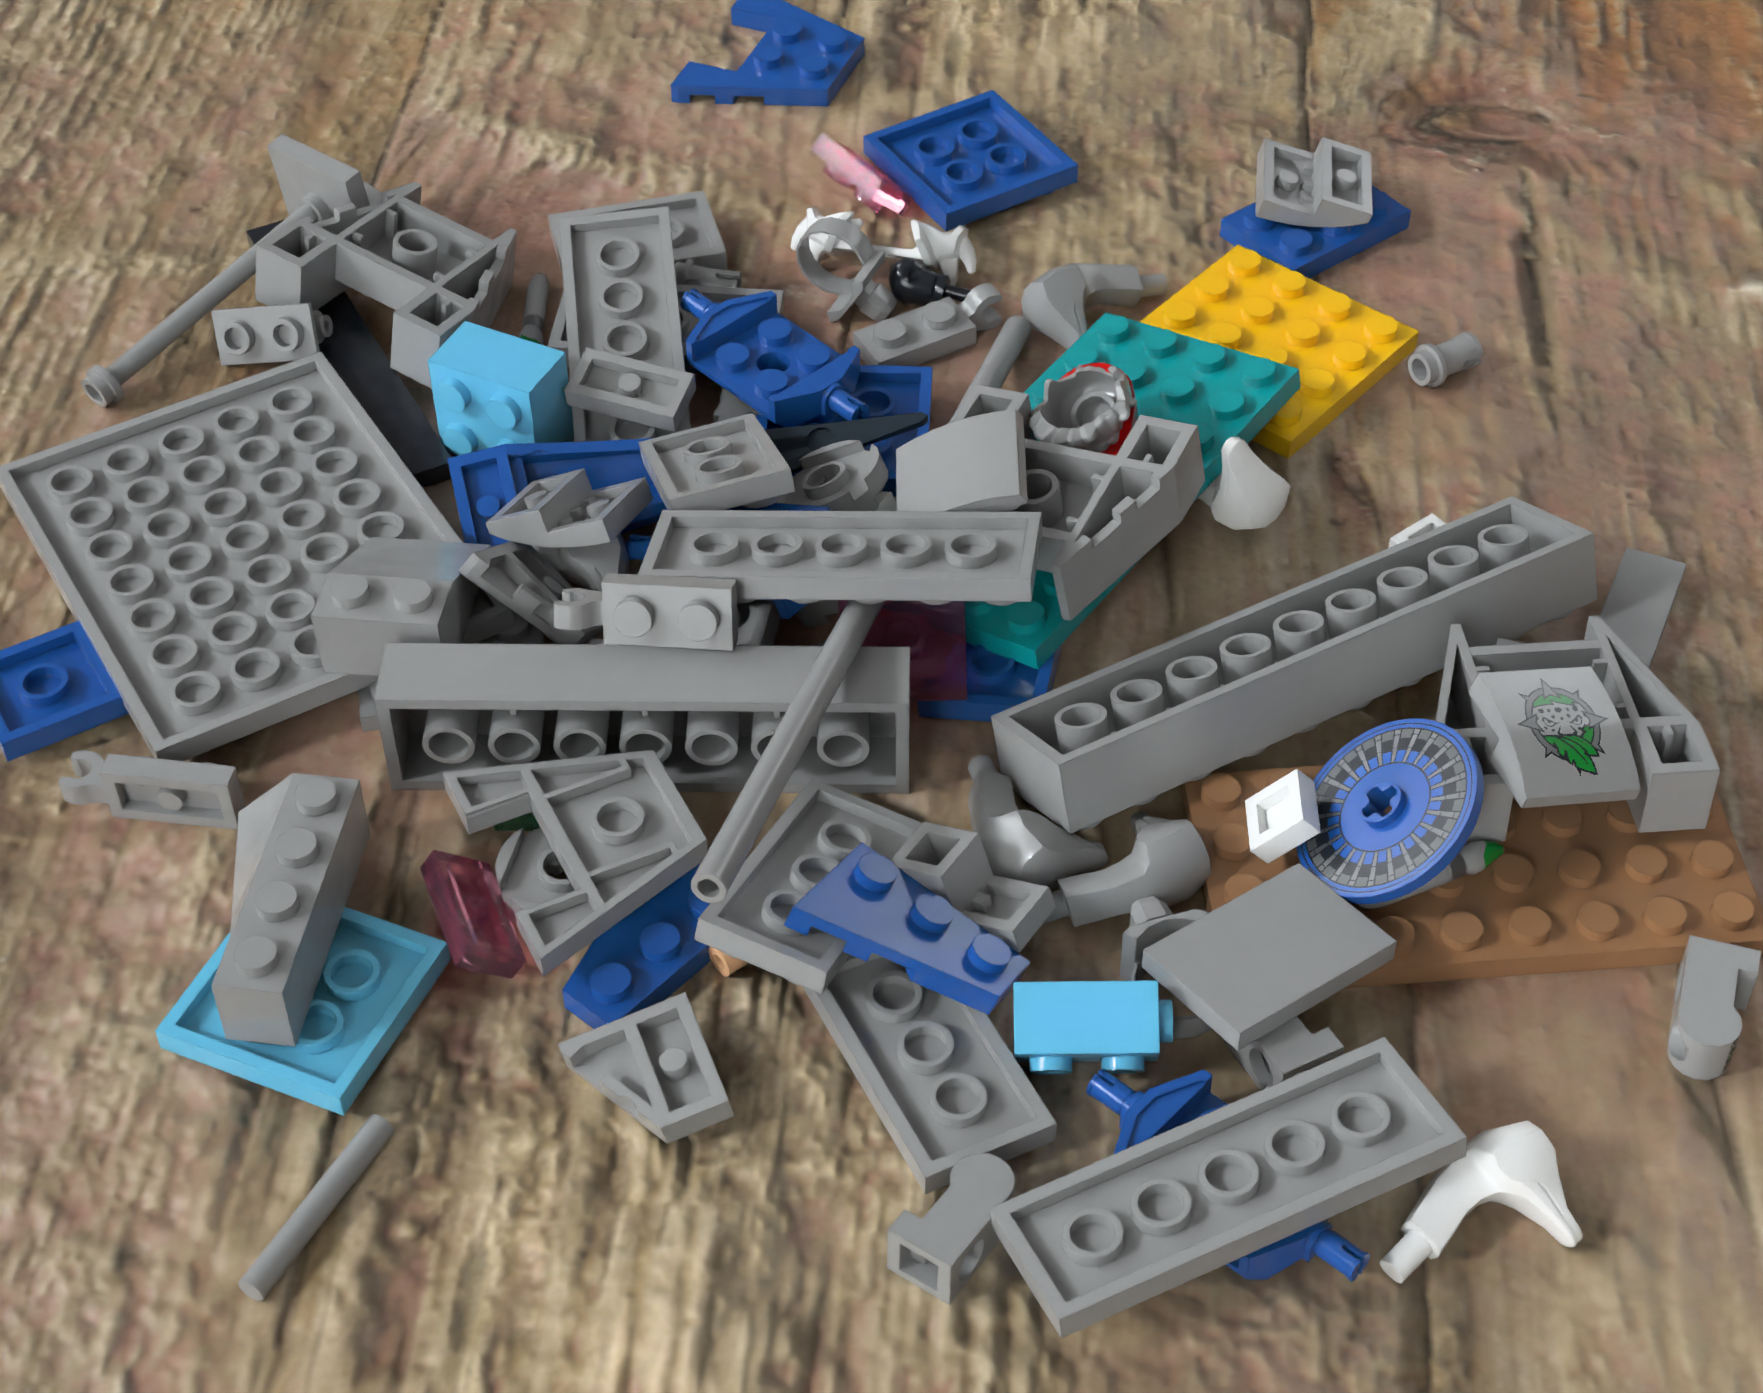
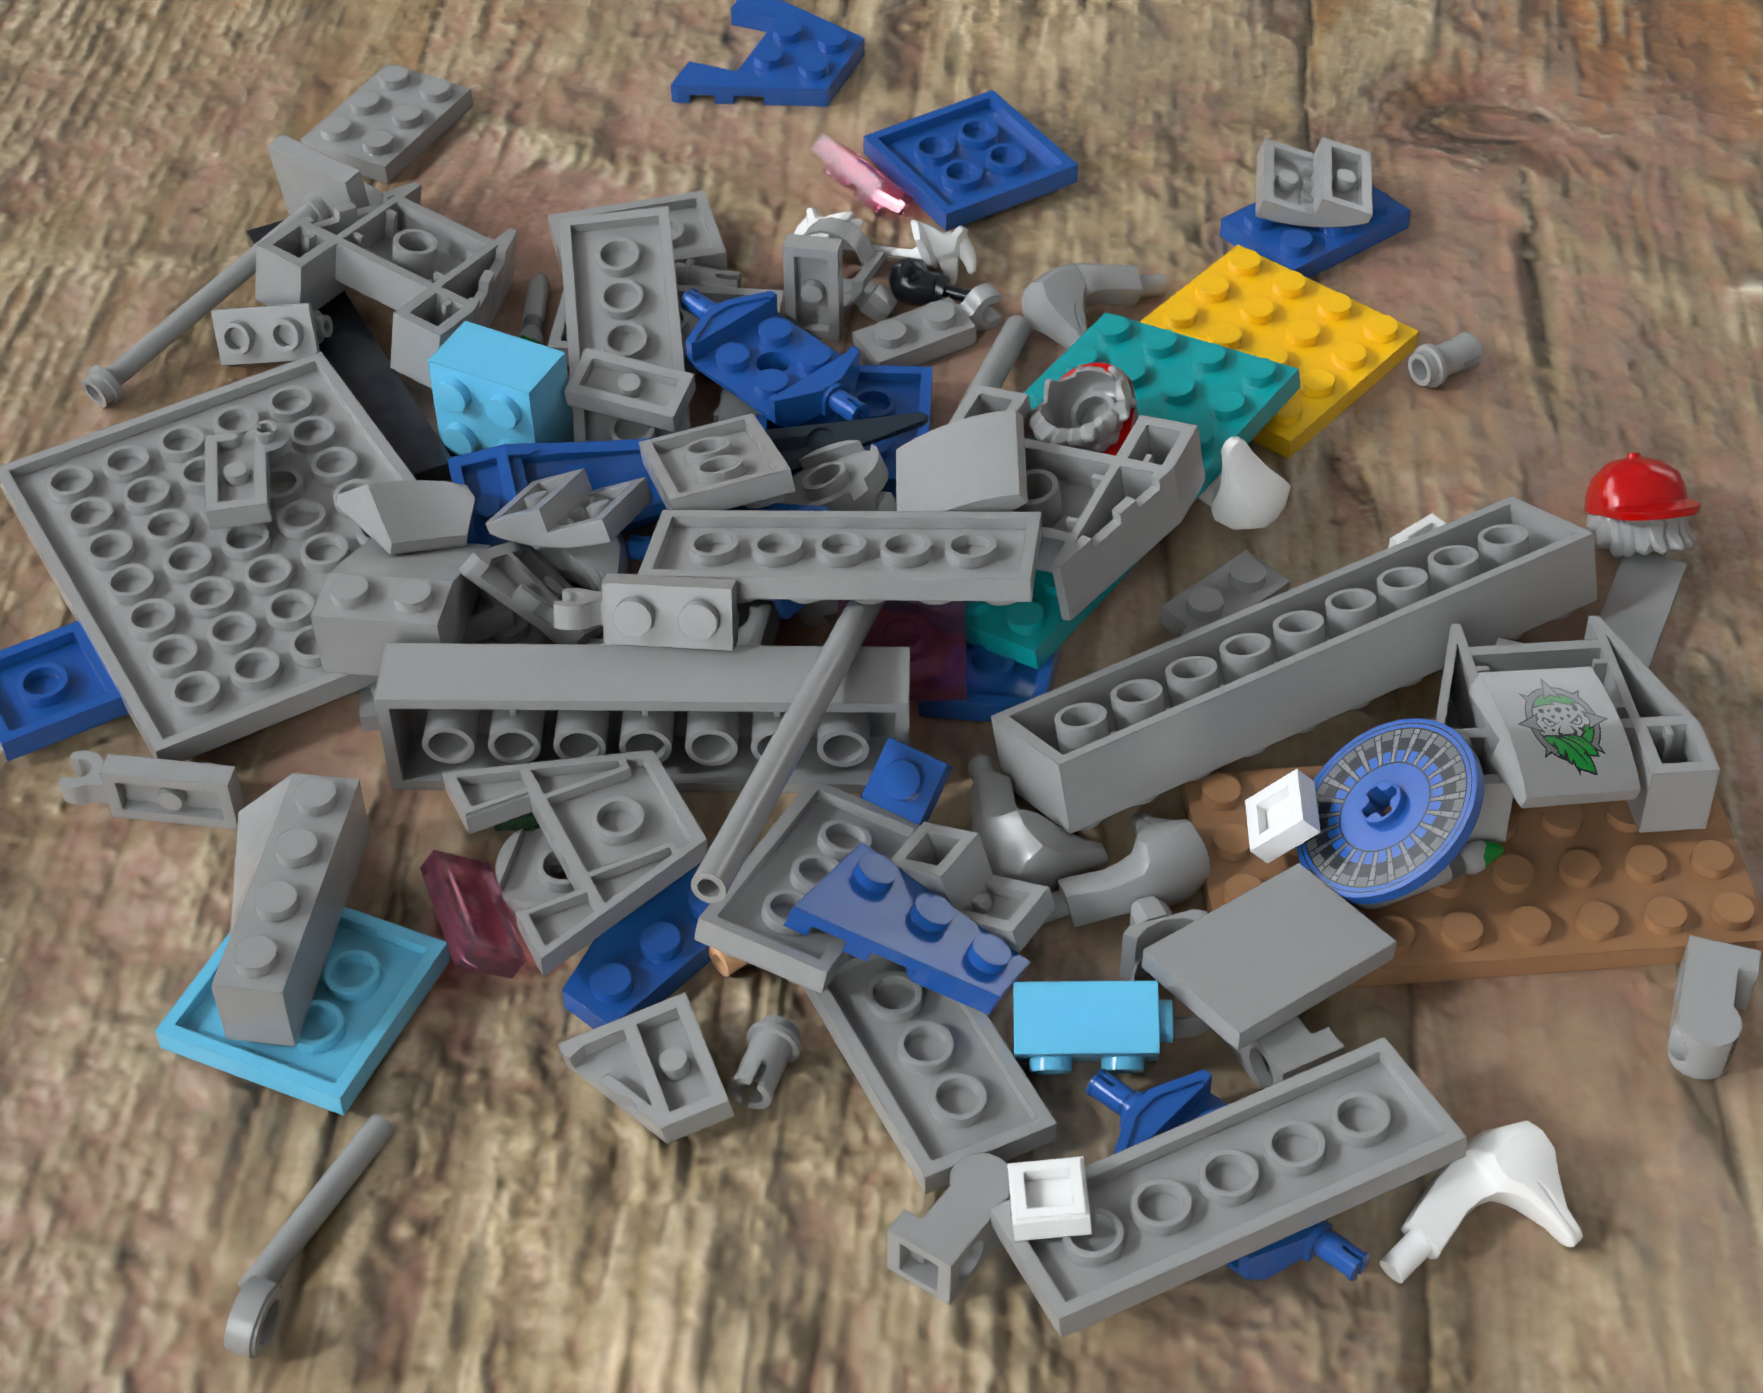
(240, 474): none -> light grey hinge
(254, 1317): none -> light grey tile
(390, 121): none -> light grey plate
(411, 514): none -> light grey slope
(770, 1048): none -> light grey pin
(814, 284): none -> light grey plate
(906, 782): none -> blue plate
(1049, 1198): none -> white tile
(1222, 593): none -> light grey hinge
(1639, 507): none -> red hair

